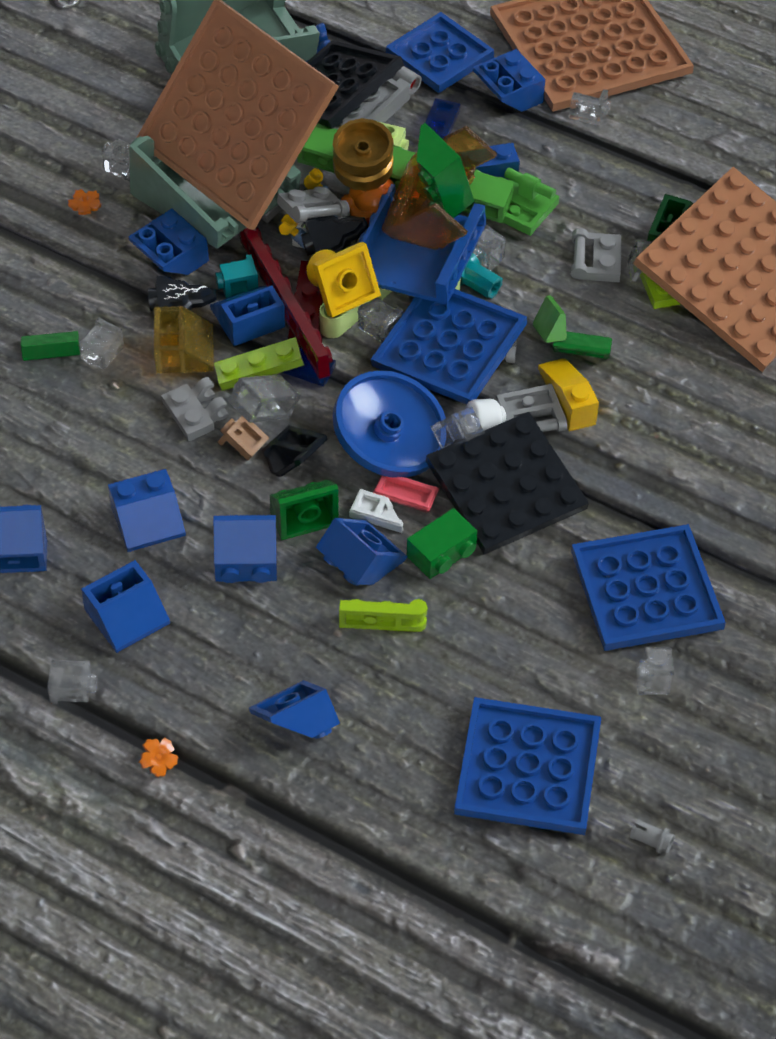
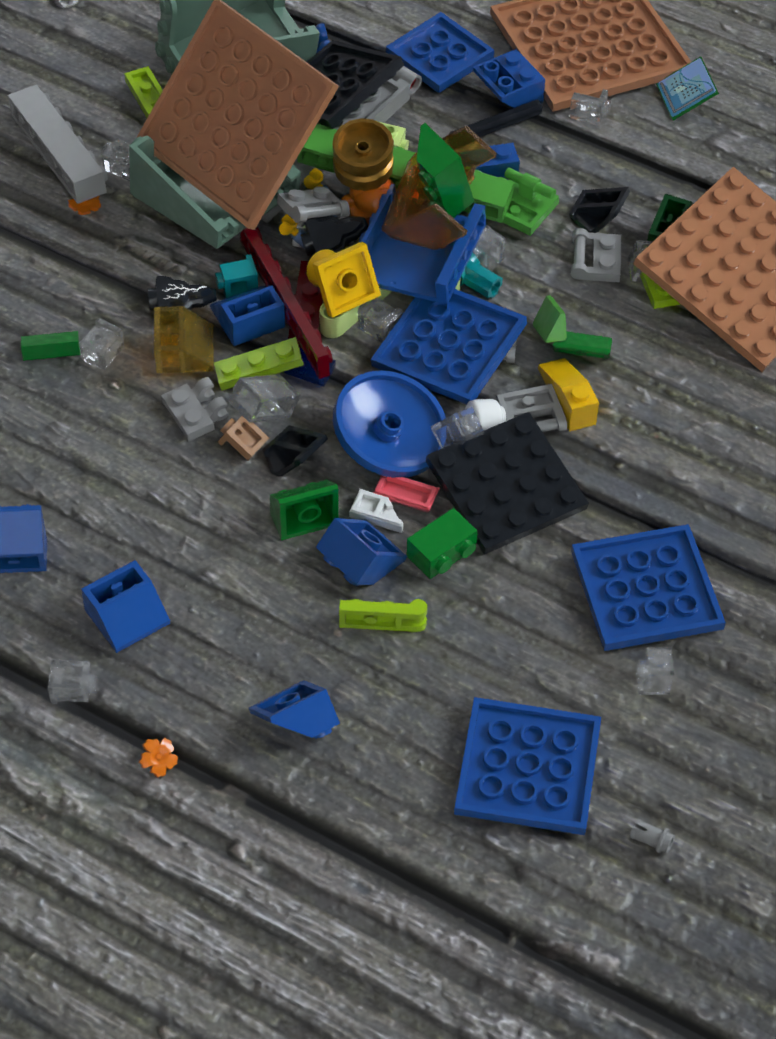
(58, 144): none -> light grey brick
(144, 88): none -> lime plate
(146, 510): blue slope -> none
(172, 244): blue slope -> none
(245, 548): blue slope -> none
(443, 116): clear blue plate -> none
(506, 118): none -> black axle
(598, 207): none -> black slope
(687, 88): none -> piece

